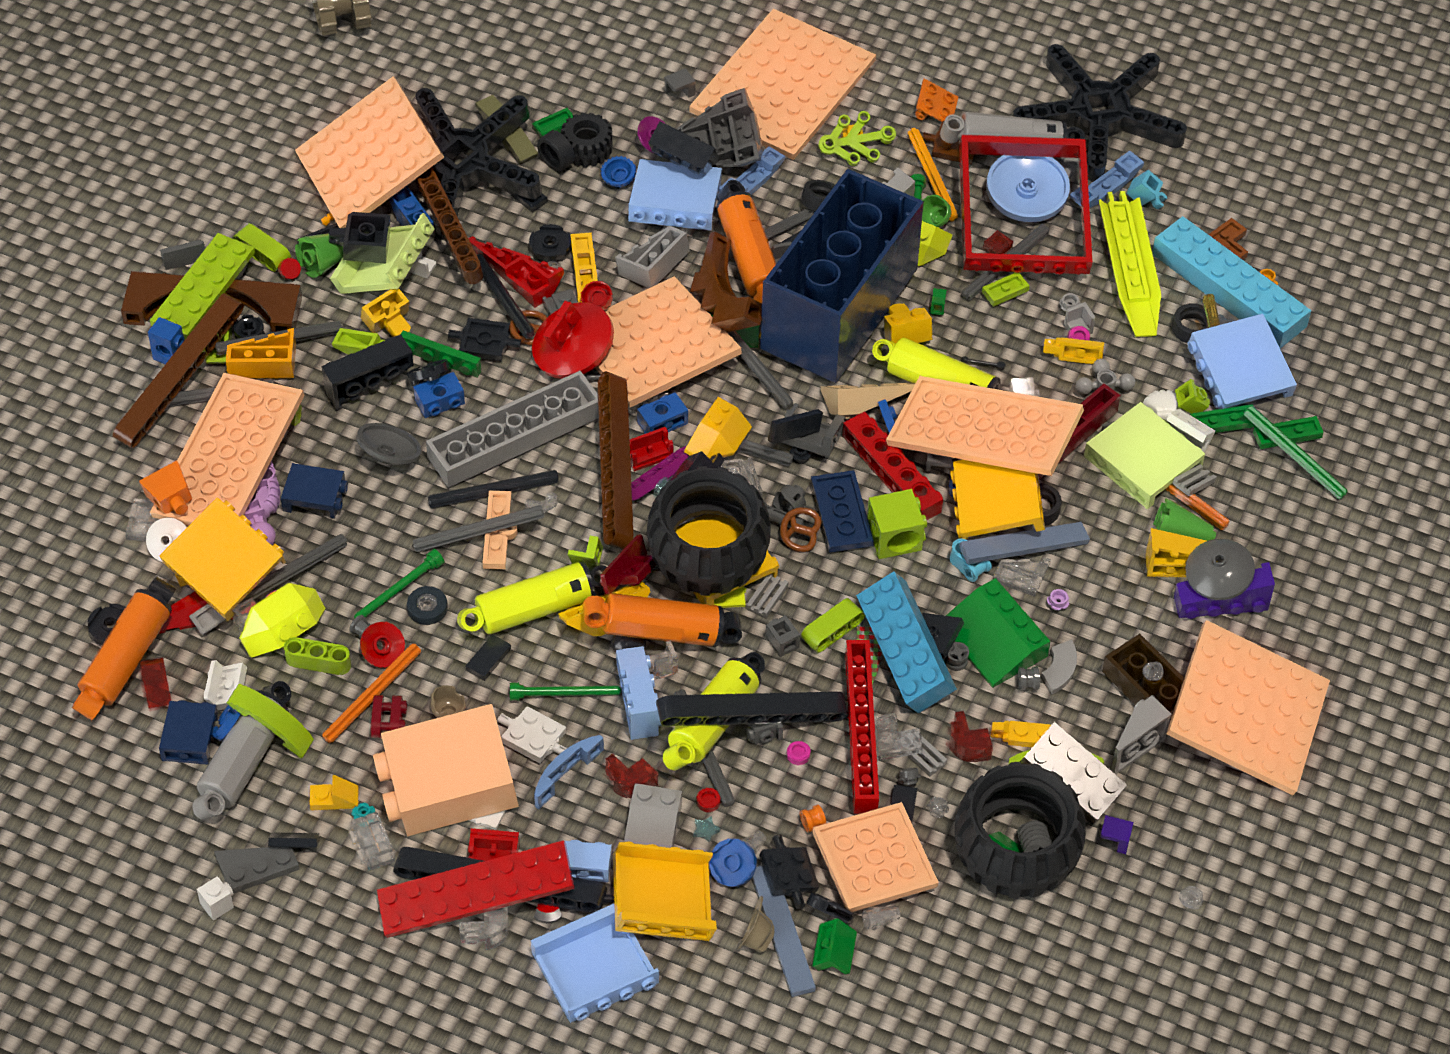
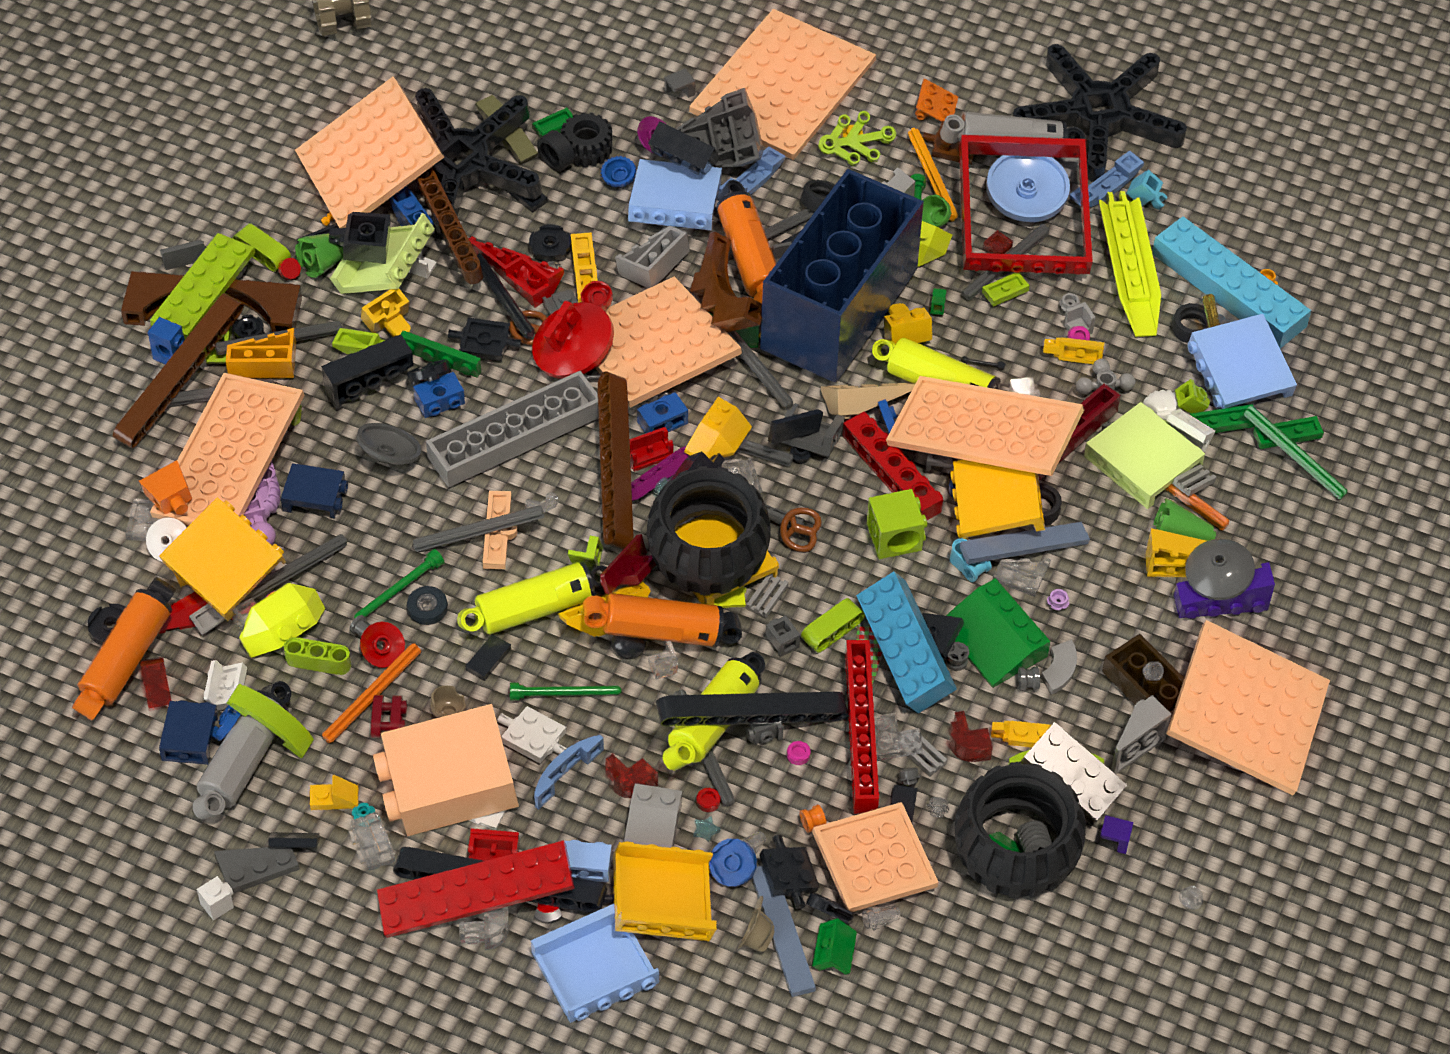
(482, 491): black axle -> none
(638, 692): light blue wedge -> none
(792, 495): dark grey piece -> none
(842, 511): dark blue plate -> none
(1229, 234): dark orange plate -> none

